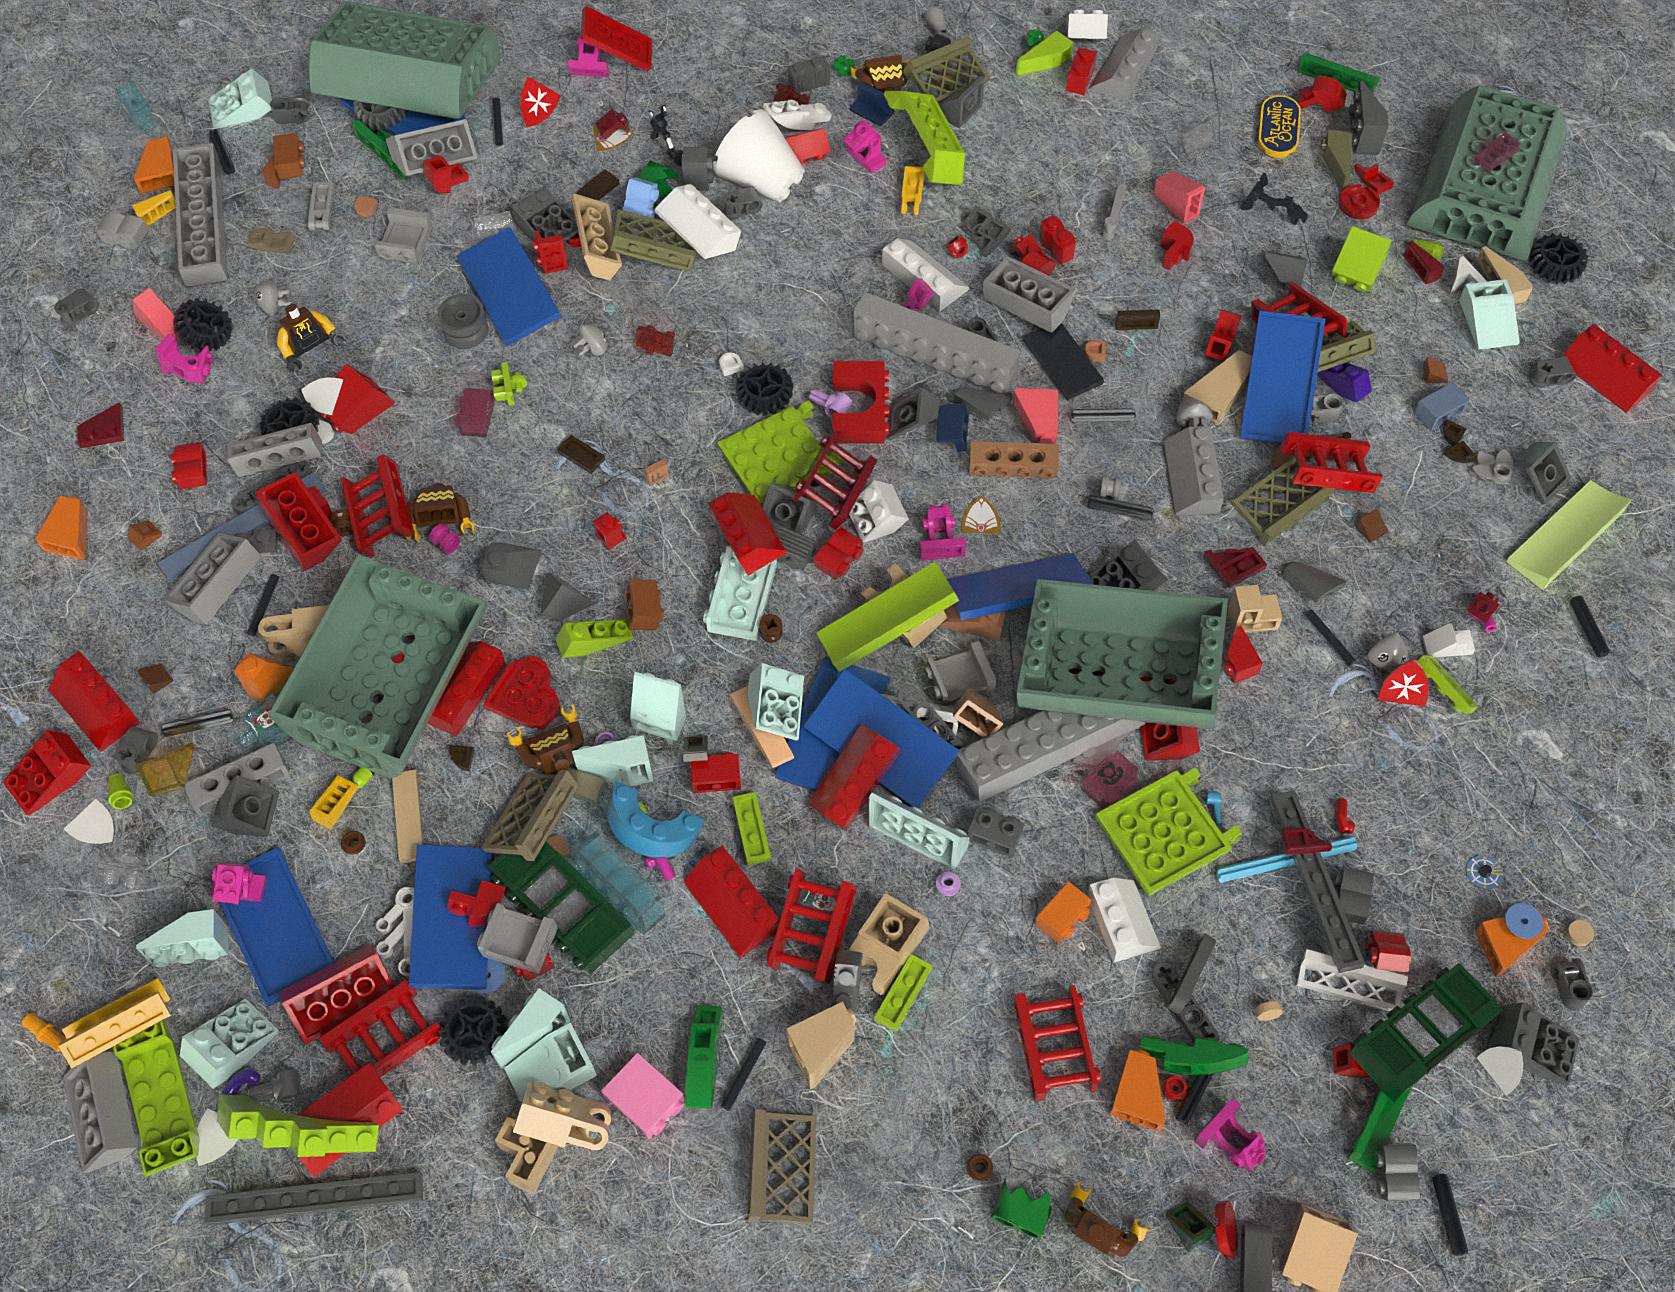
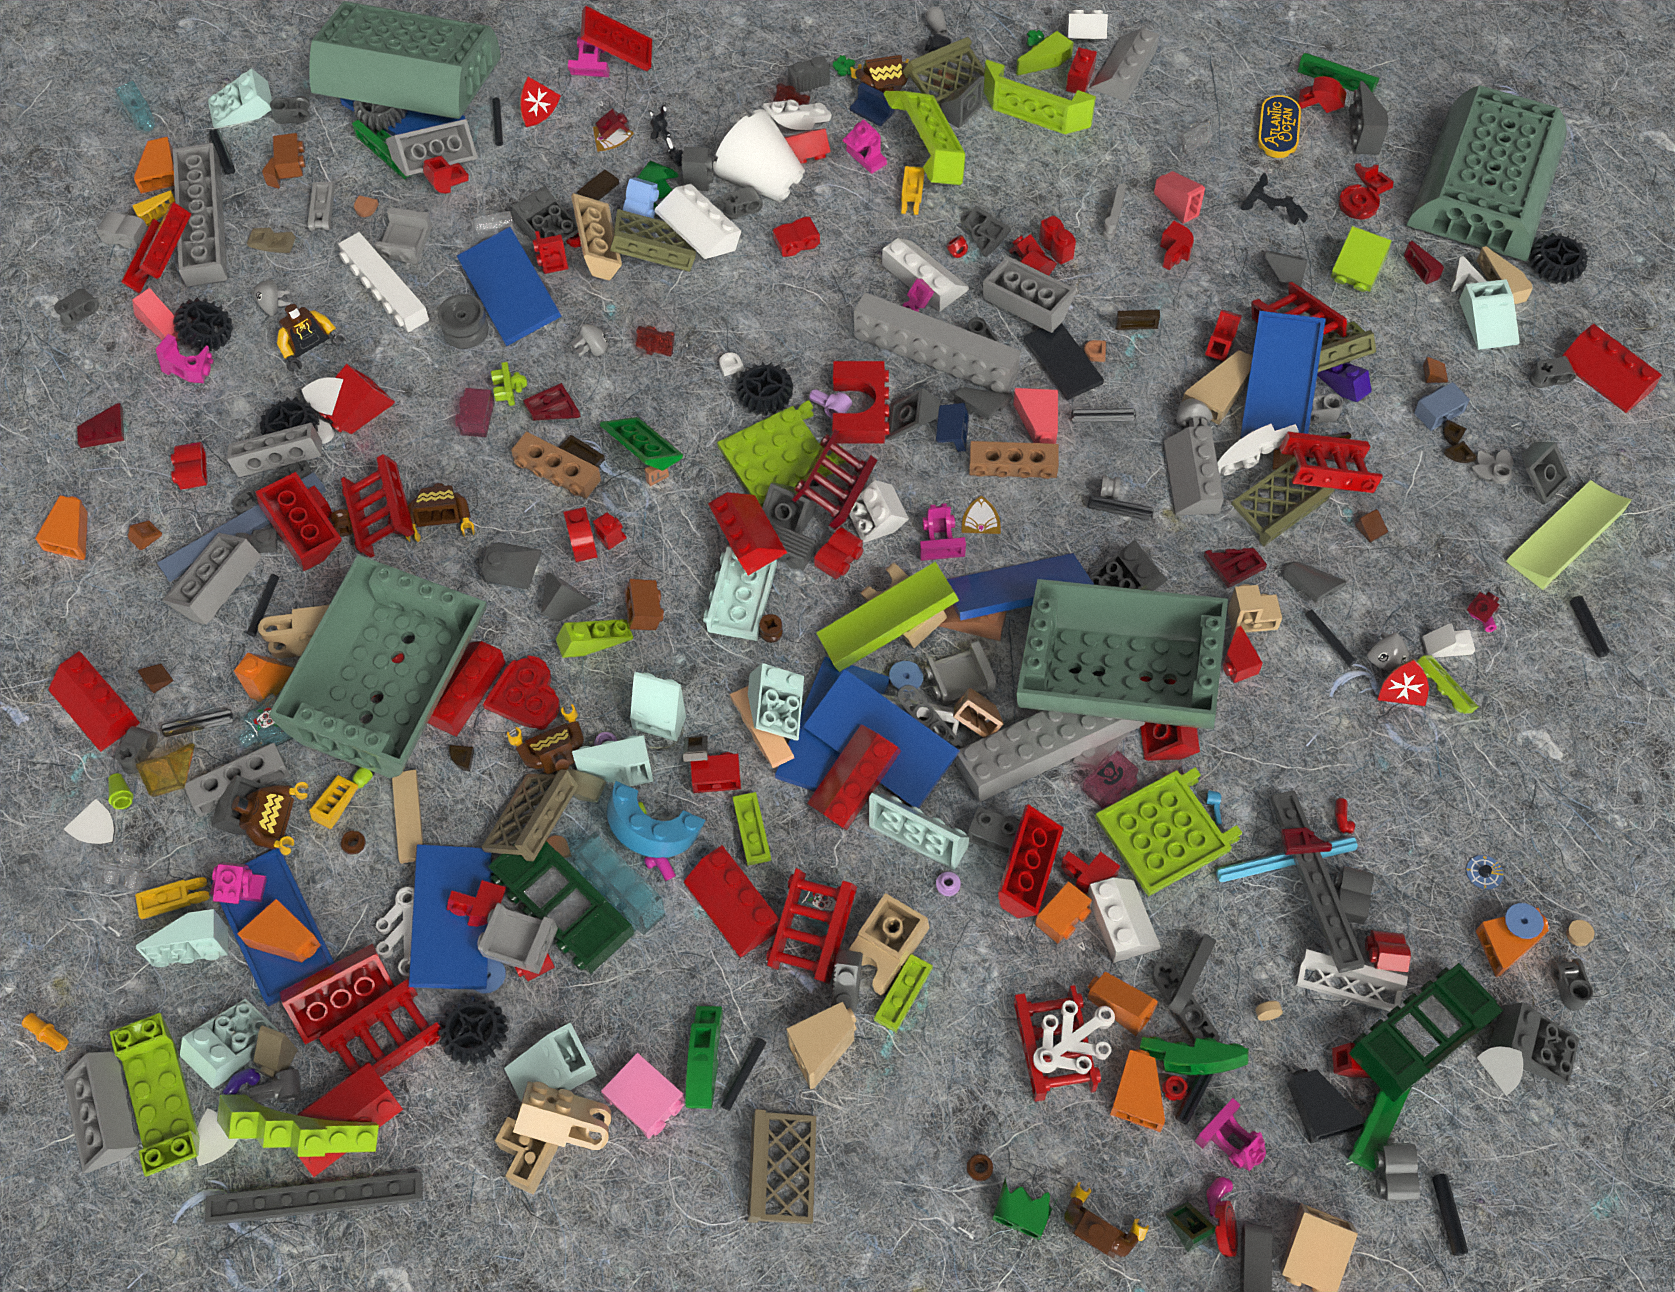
(46, 771): red slope -> none
(114, 1022): yellow fence -> none
(156, 247): none -> red fence
(170, 897): none -> yellow hinge
(267, 815): none -> reddish brown torso
(273, 1052): none -> dark tan slope
(279, 934): none -> orange slope
(383, 282): none -> white brick
(444, 538): dark pink wheel -> none
(530, 446): none -> medium nougat brick
(537, 1019): light aqua slope -> none
(552, 404): none -> dark red wing
(580, 534): none -> red brick
(643, 442): none -> green slope
(796, 236): none -> red brick
(906, 673): none -> medium blue piece
(1029, 863): none -> red slope
(1037, 105): none -> lime slope
(1071, 1041): none -> white plant
(1098, 870): none -> red brick
(1129, 1004): none -> orange slope
(1216, 1191): none -> dark pink arm
(1247, 450): none -> white slope
(1322, 1107): none -> black slope
(1337, 155): olive slope -> none
(1433, 248): lime cone -> none
(1504, 139): clear pink slope -> none

